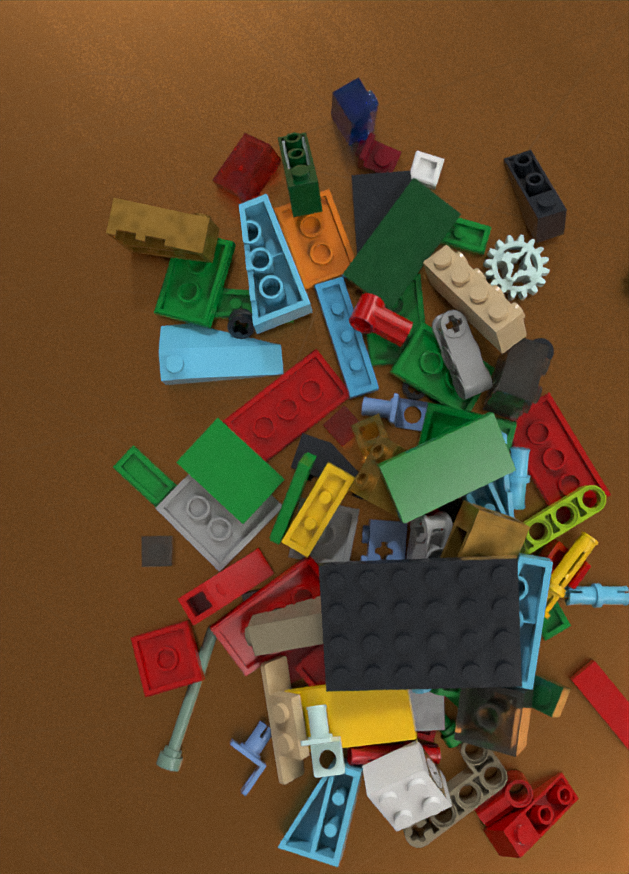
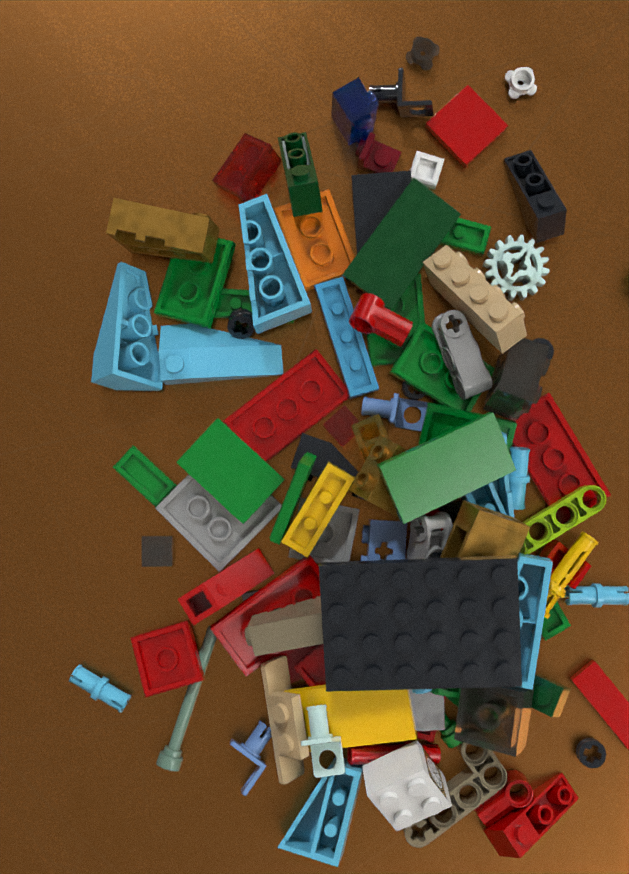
(99, 688): none -> medium azure pin
(126, 344): none -> medium azure wedge
(396, 94): none -> black bracket
(426, 45): none -> clear smoke plate
(466, 126): none -> red tile
(522, 74): none -> white plate
(594, 762): none -> black bush

